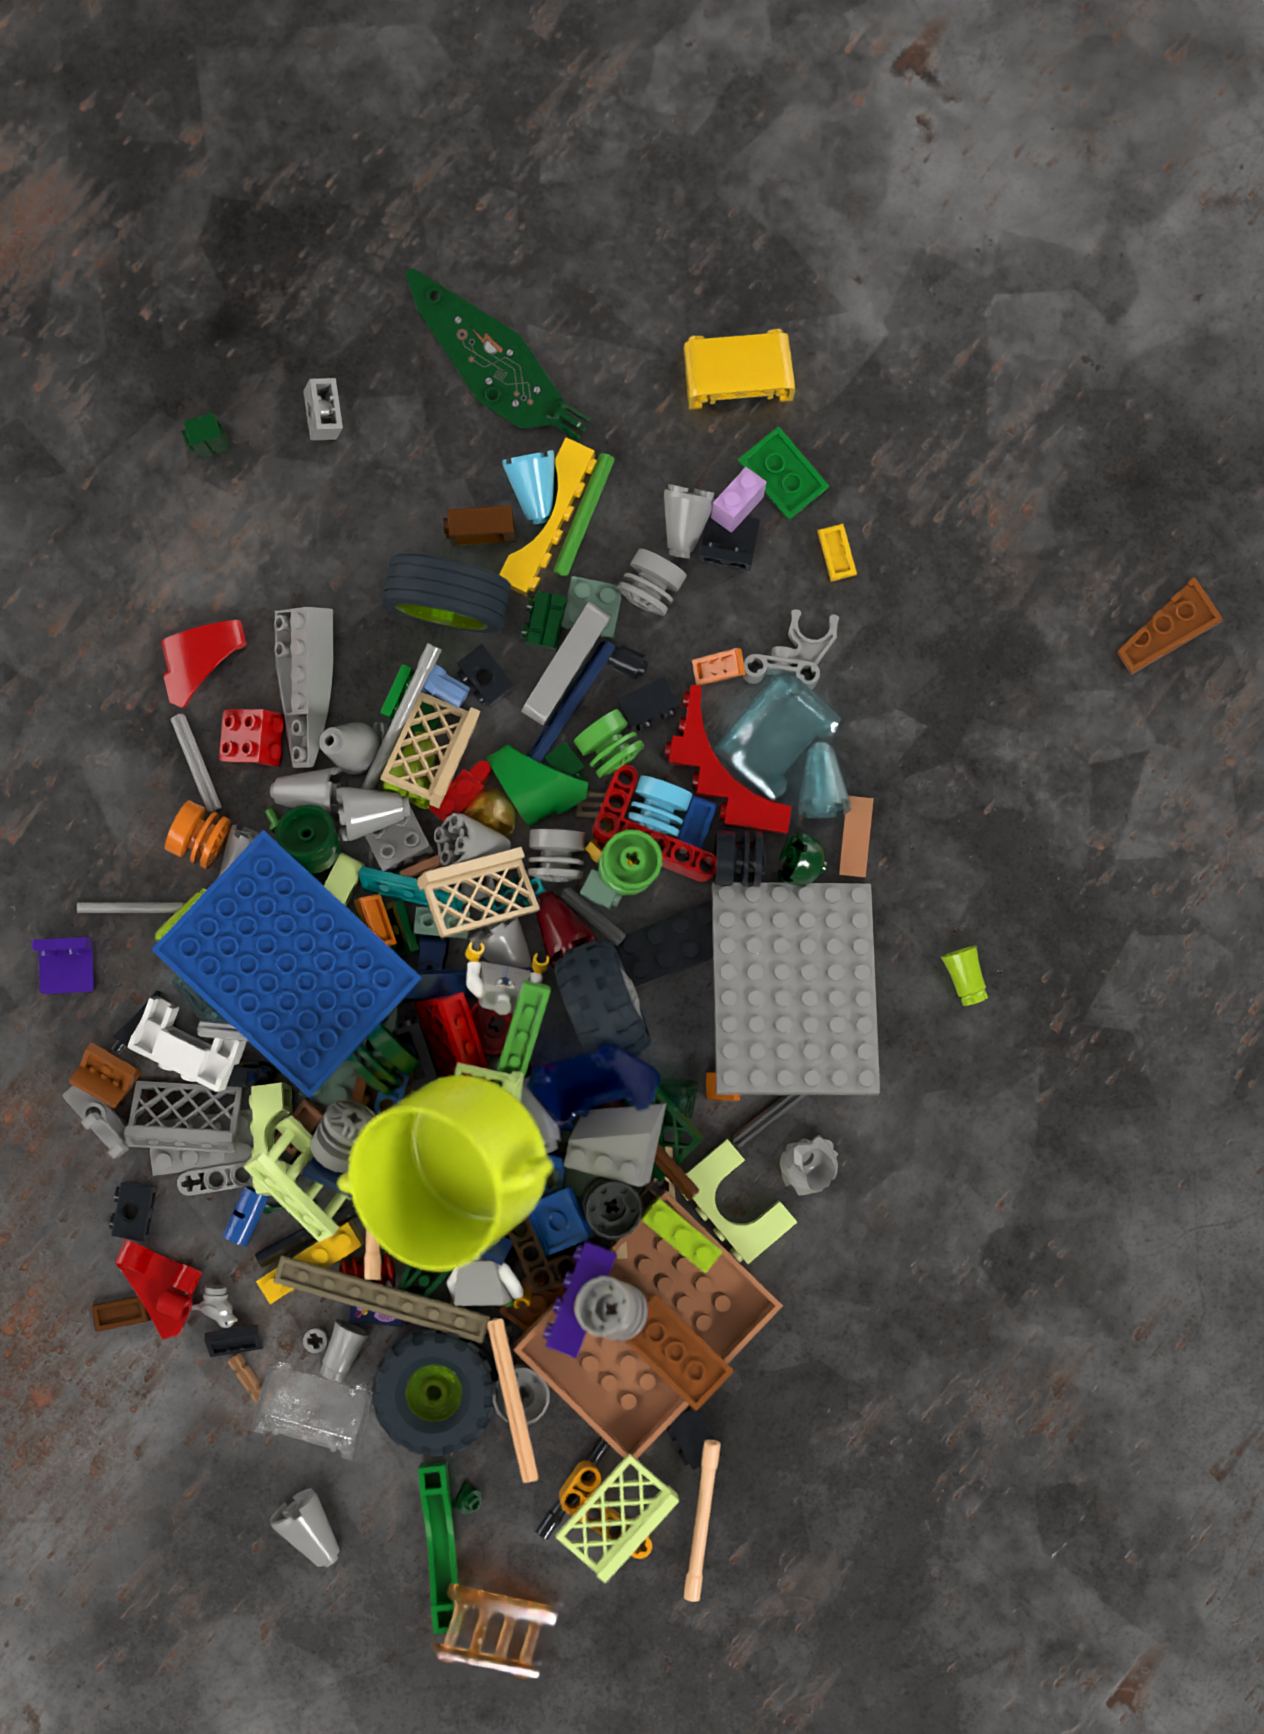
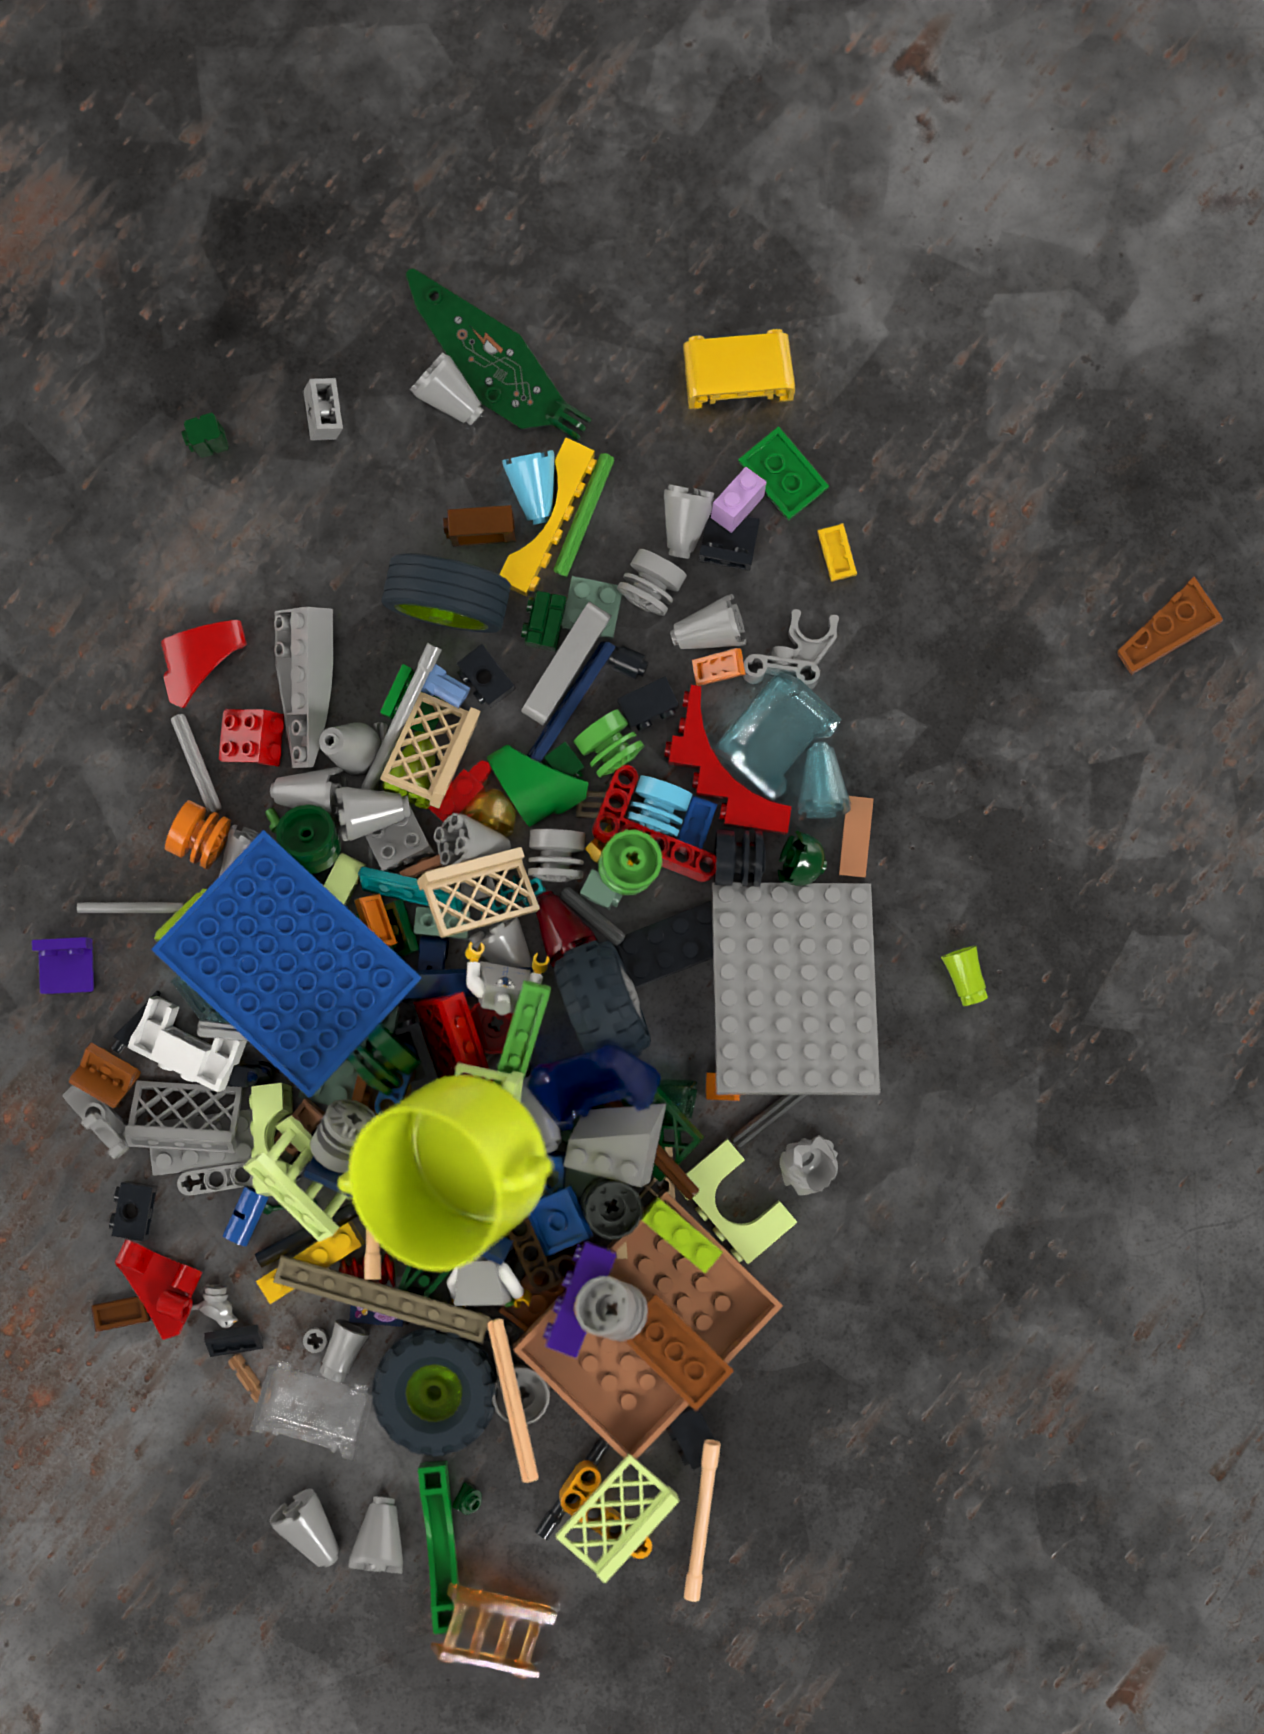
(378, 1539): none -> light grey cone
(448, 390): none -> light grey cone
(711, 627): none -> light grey cone

